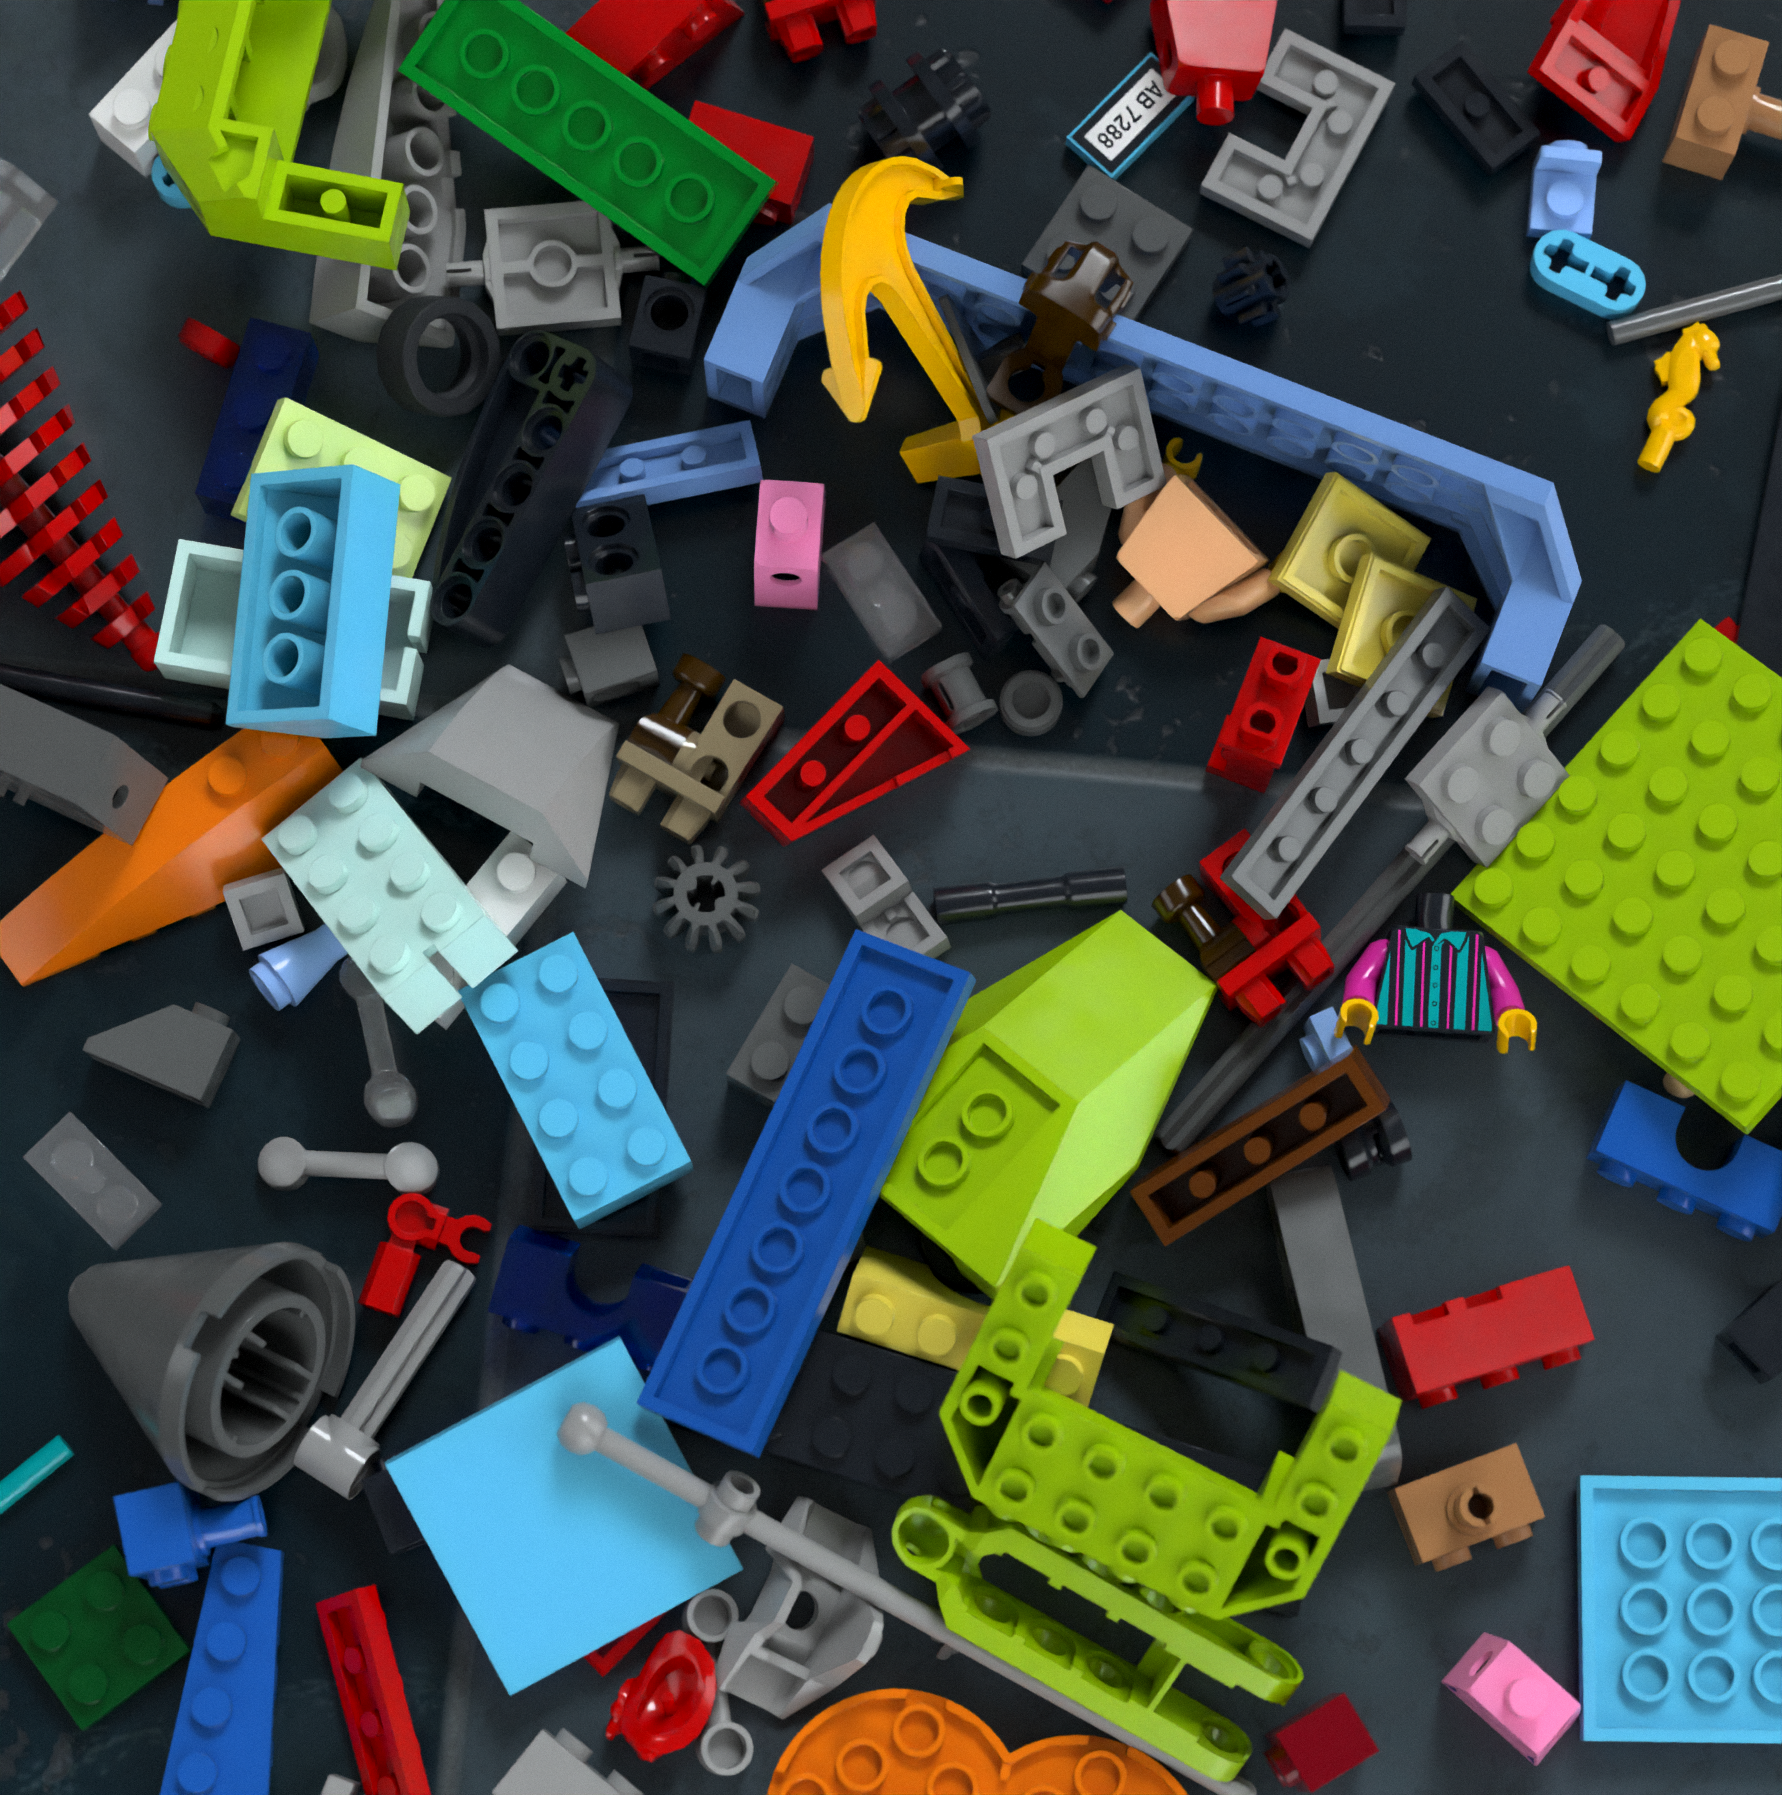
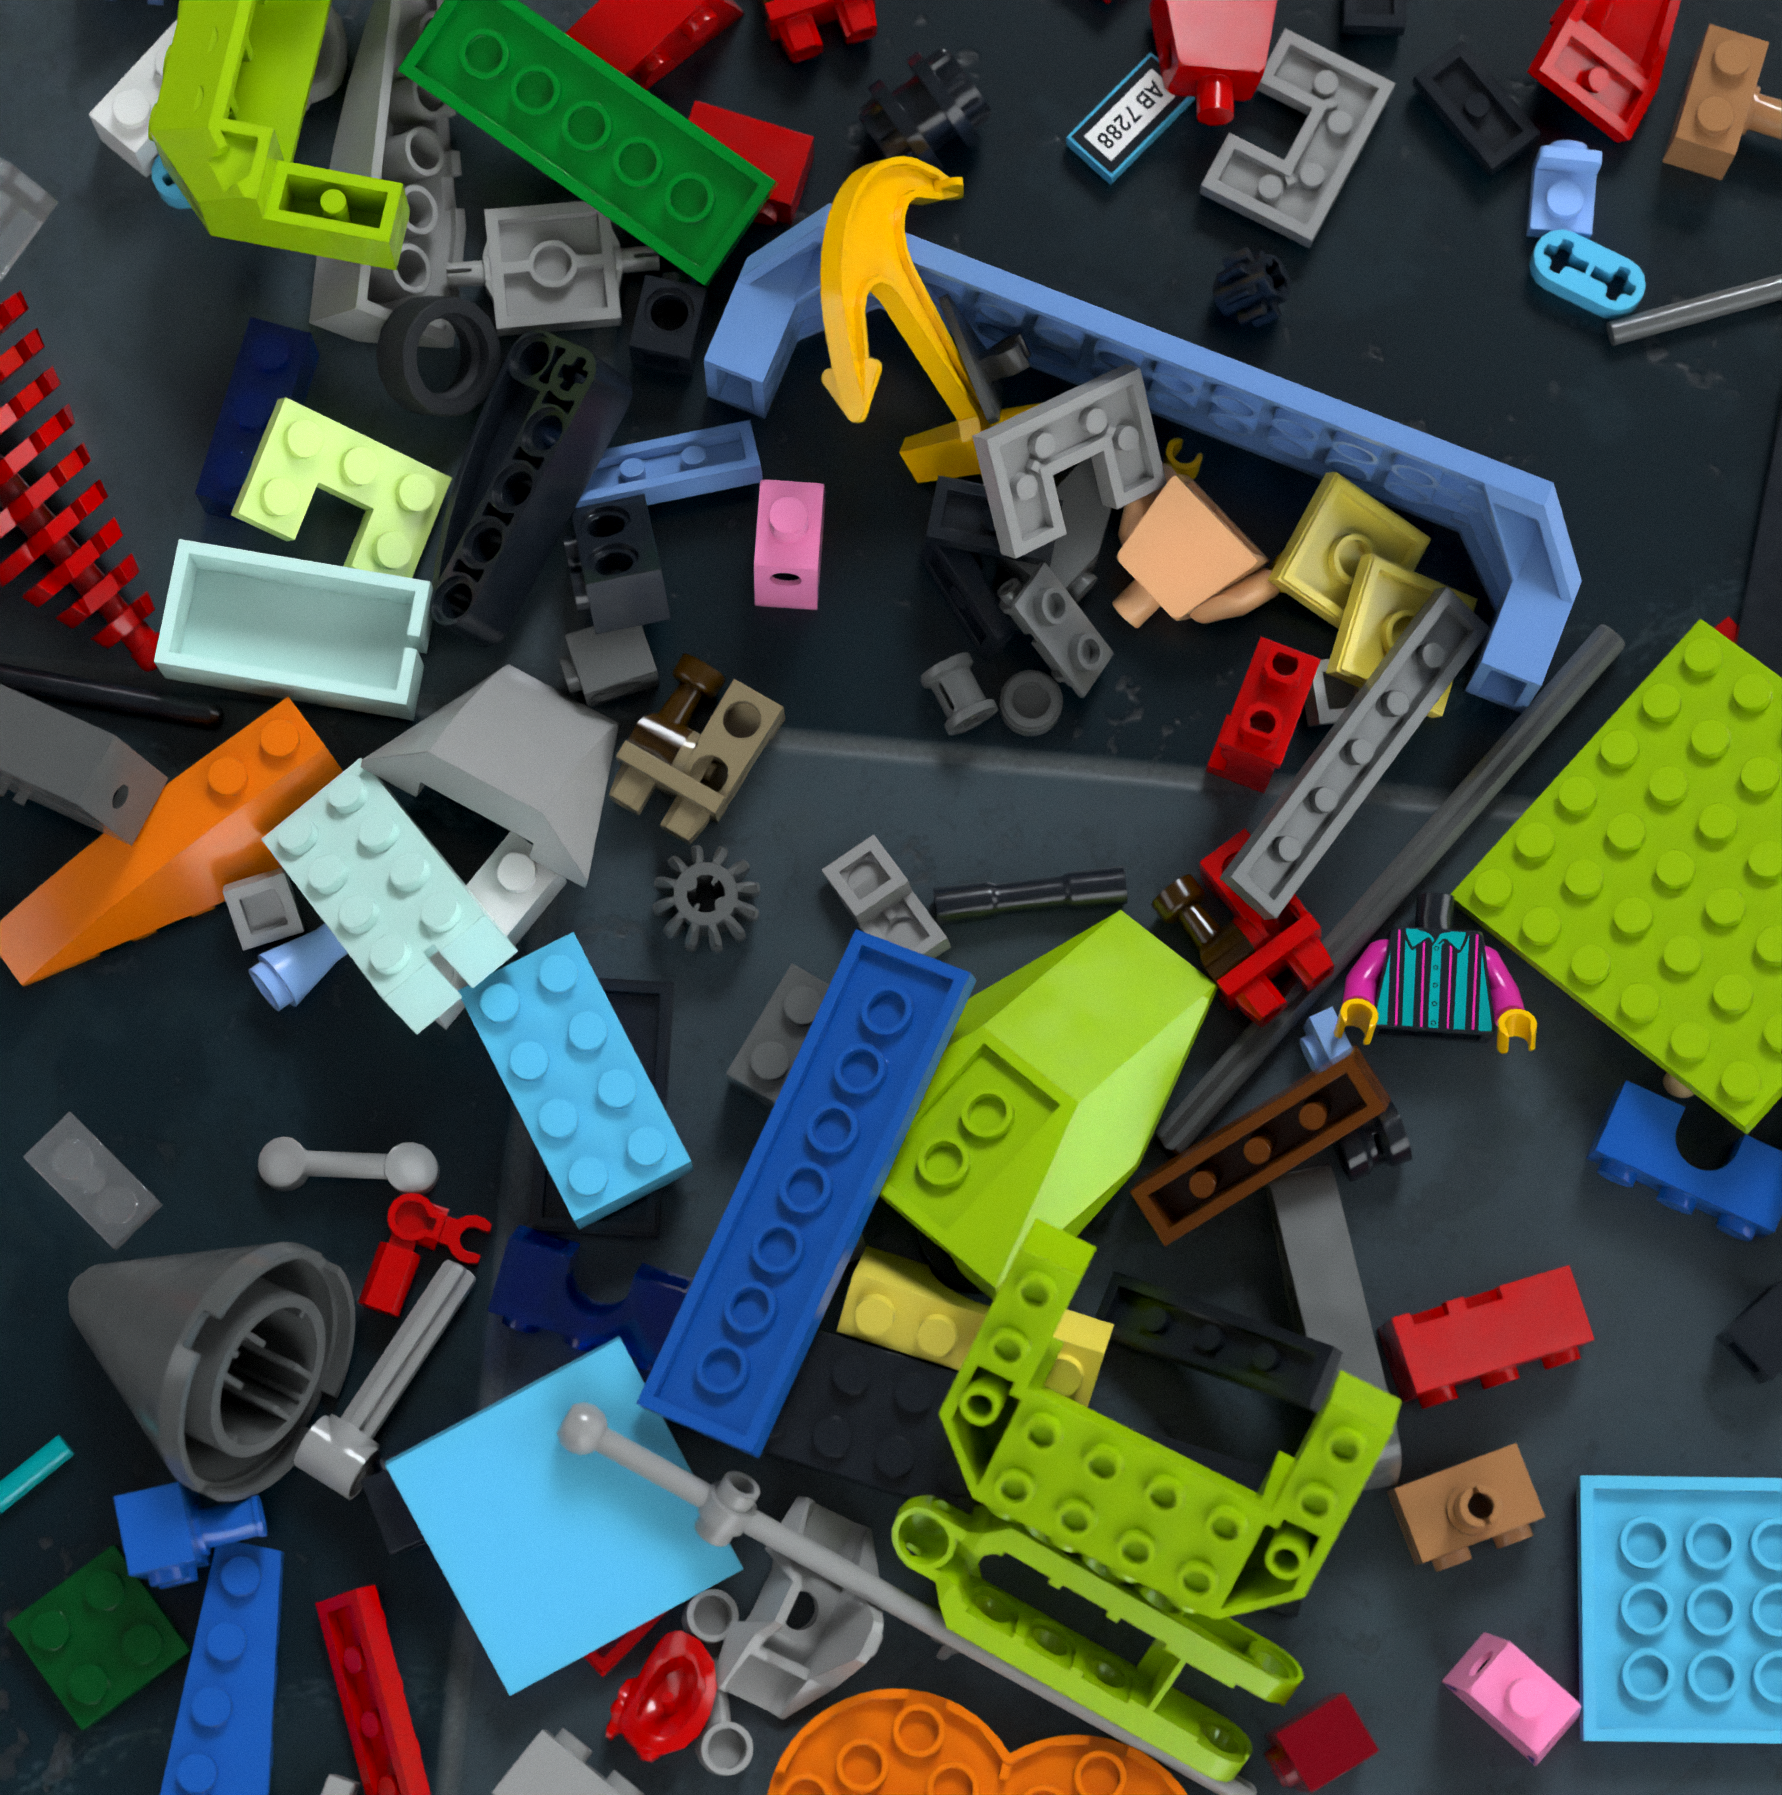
(171, 1050): dark grey slope -> none
(208, 343): red tile -> none
(313, 602): medium azure slope -> none
(388, 1094): clear bar -> none
(851, 756): red wedge -> none
(881, 592): clear plate -> none
(1065, 315): dark brown piece -> none
(1122, 221): dark grey plate -> none
(1486, 777): light grey plate -> none
(1681, 372): yellow animal -> none

